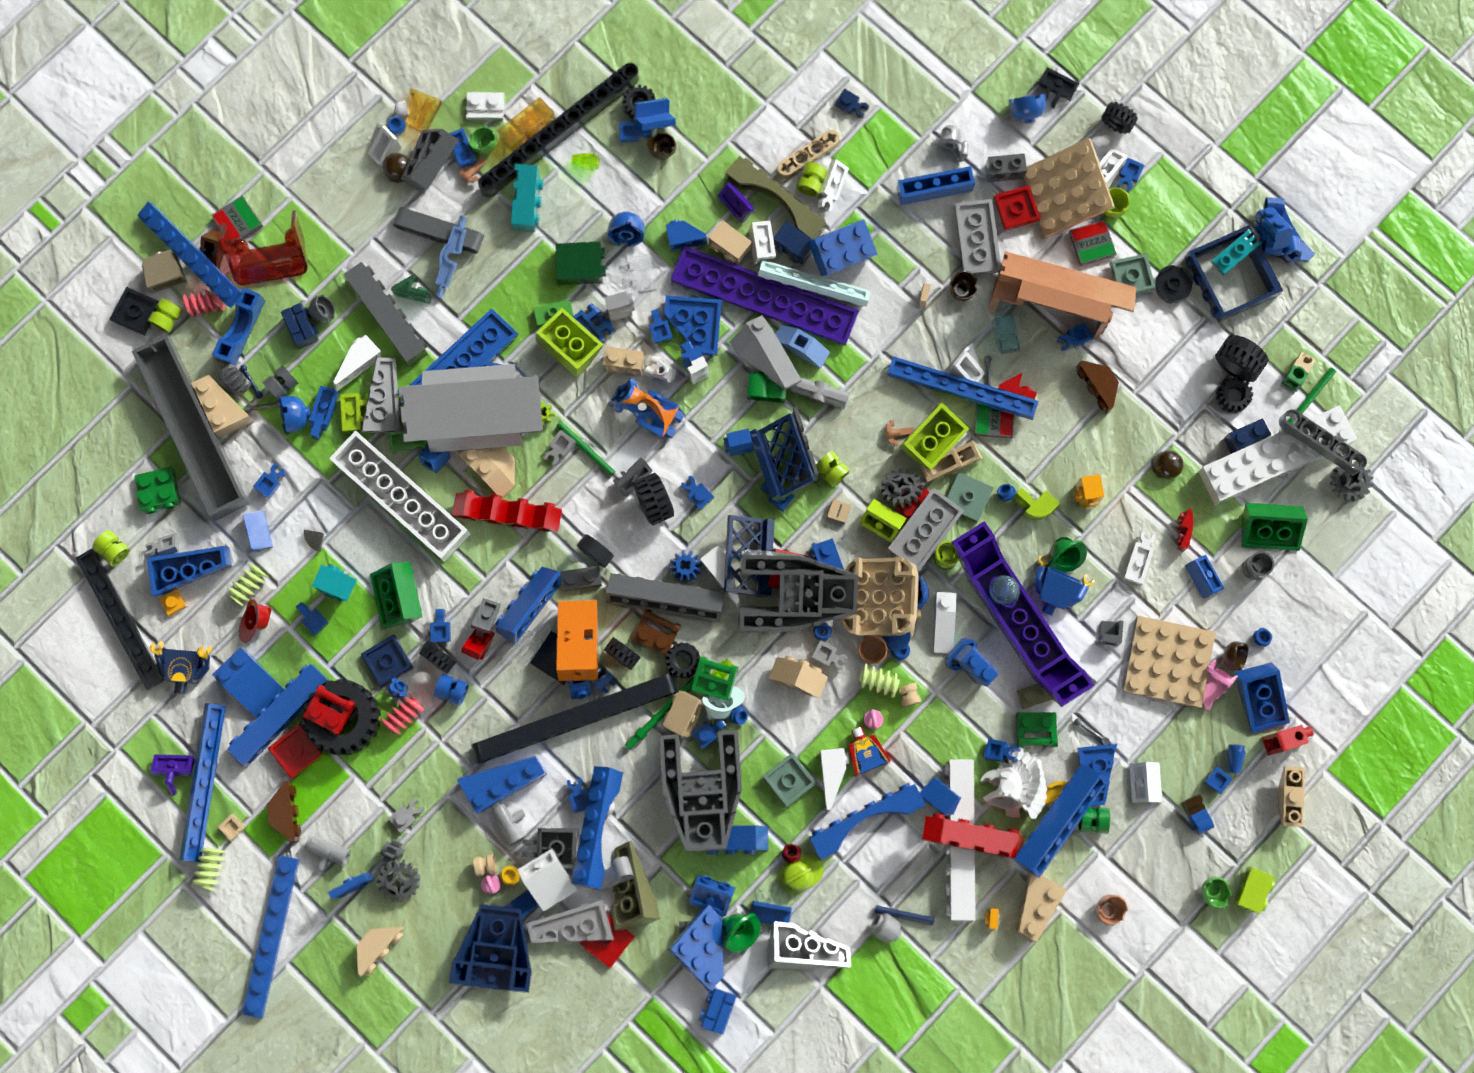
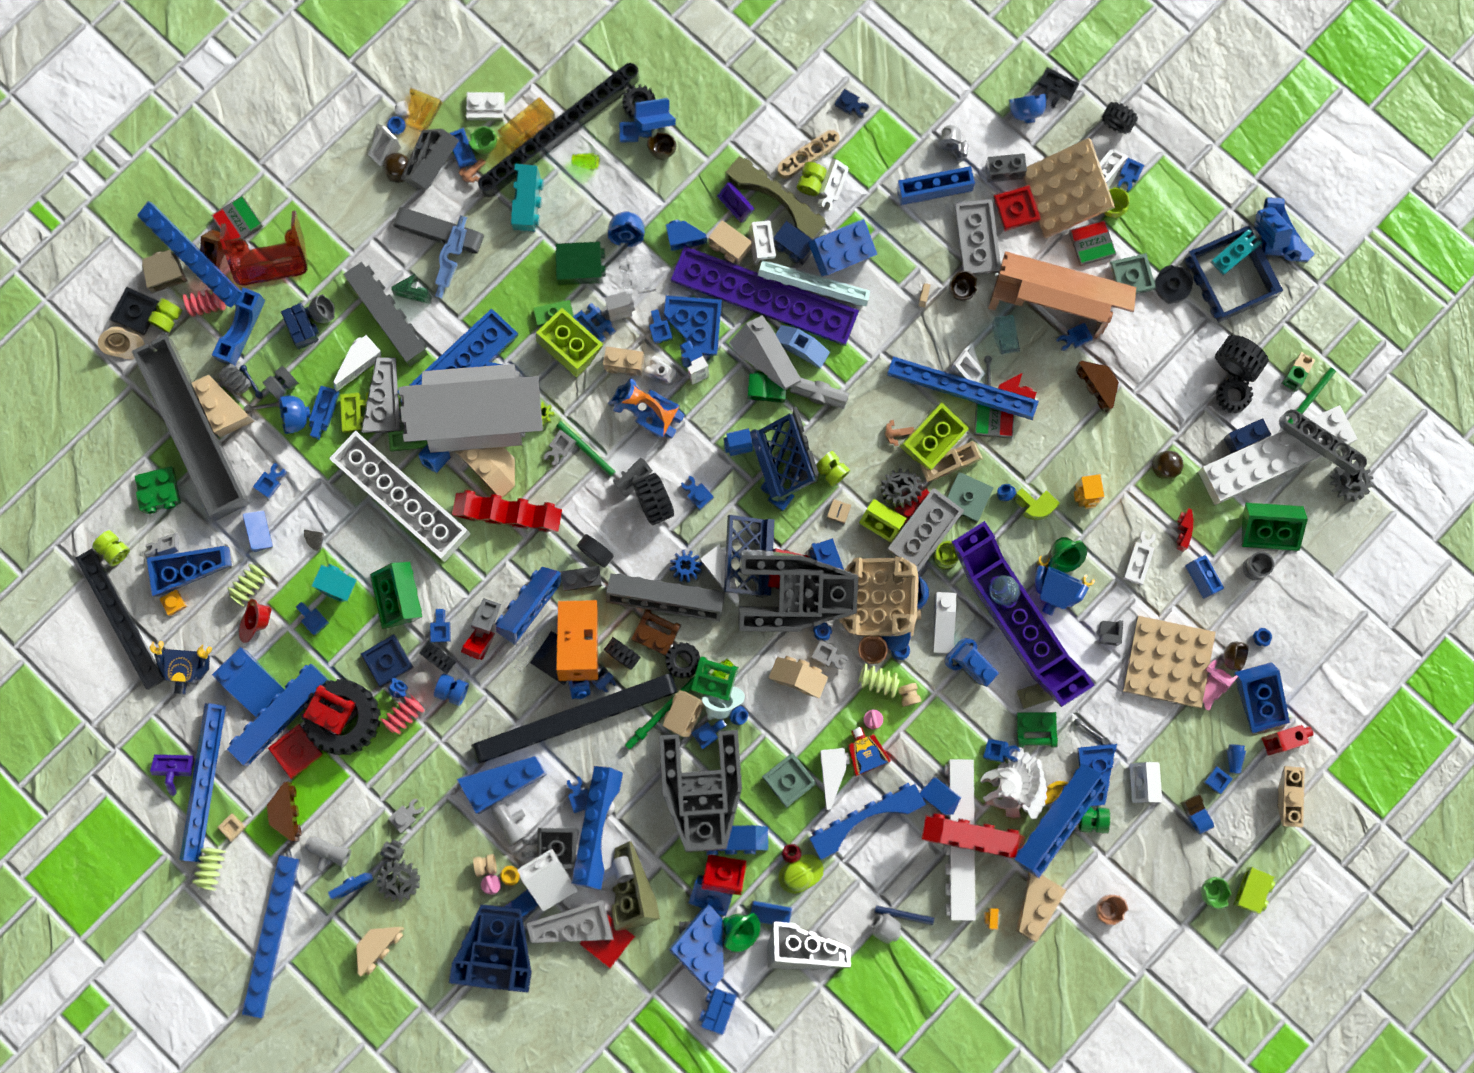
(119, 342): none -> tan piece
(724, 874): none -> red plate

